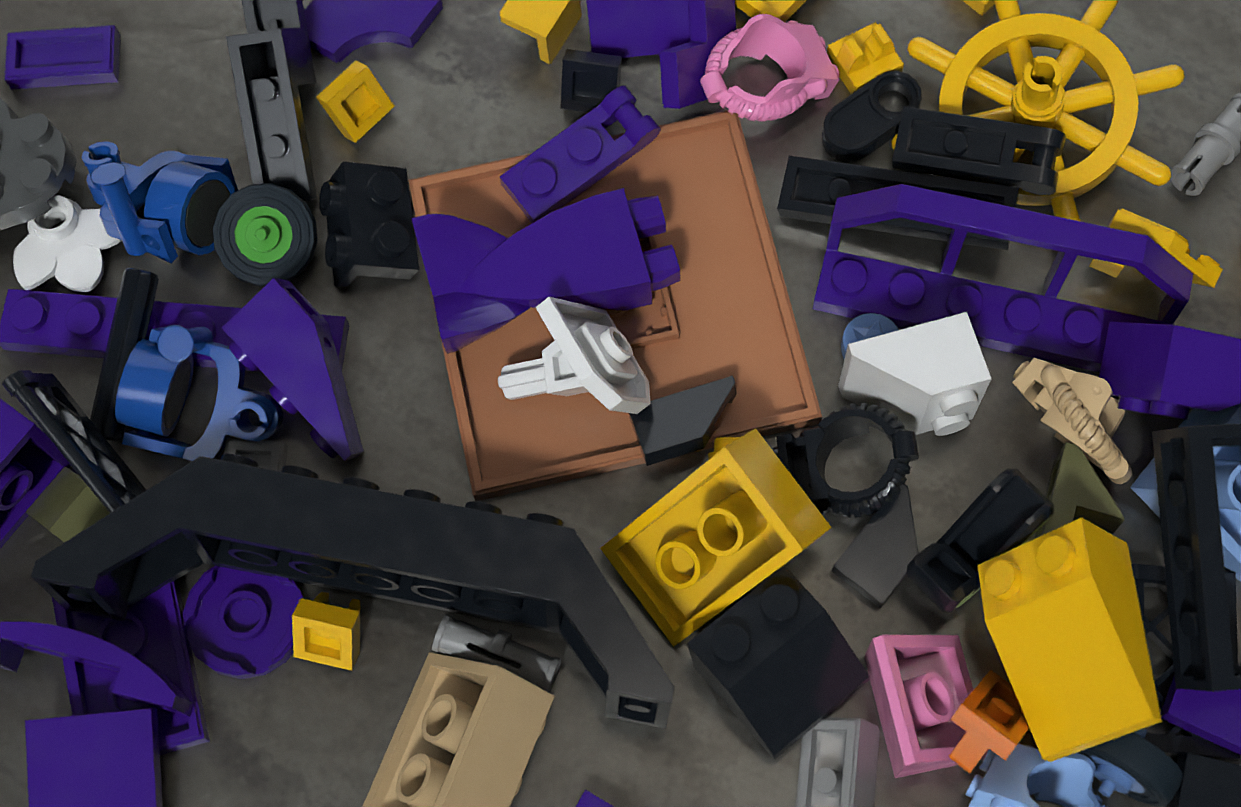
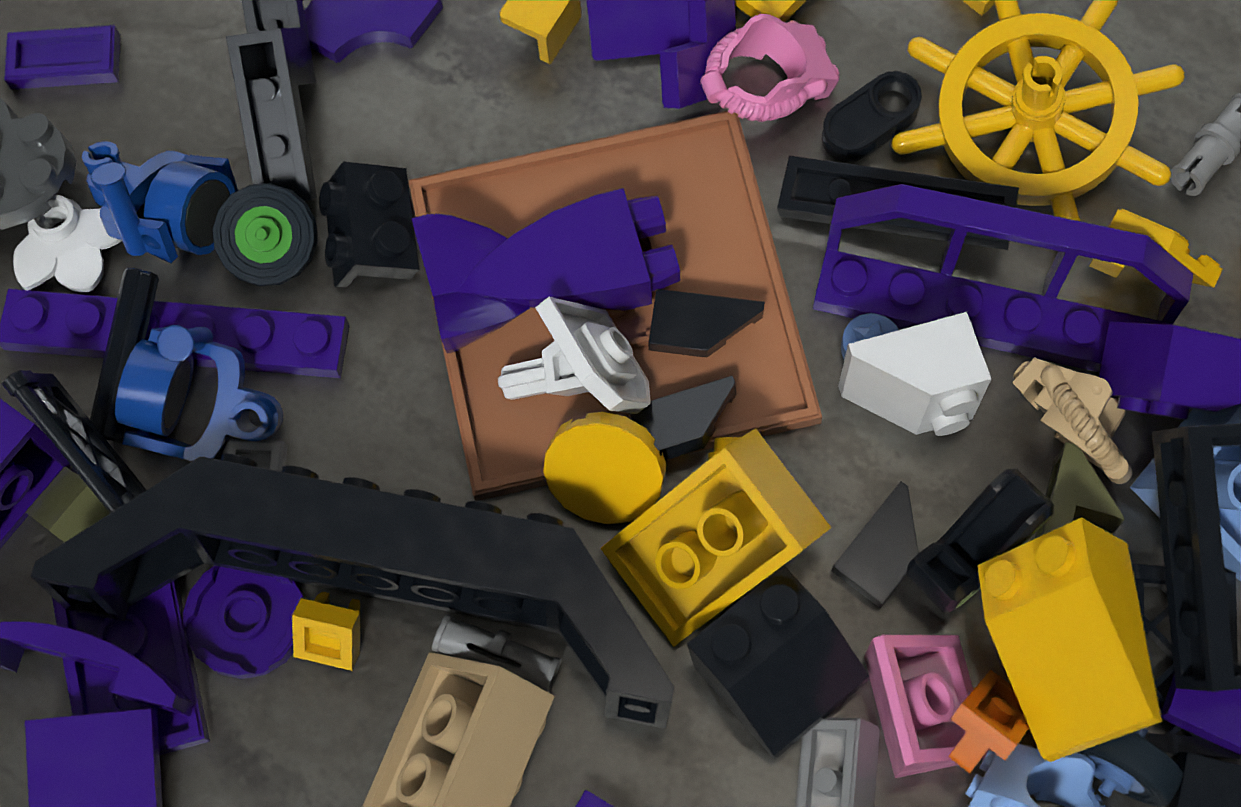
(298, 355): dark purple slope -> none
(355, 101): yellow tile -> none
(579, 156): dark purple plate -> none
(588, 79): black tile -> none
(604, 468): none -> yellow tile
(698, 322): none -> black tile
(808, 454): black piece -> none
(864, 56): yellow tile -> none
(977, 149): black plate -> none

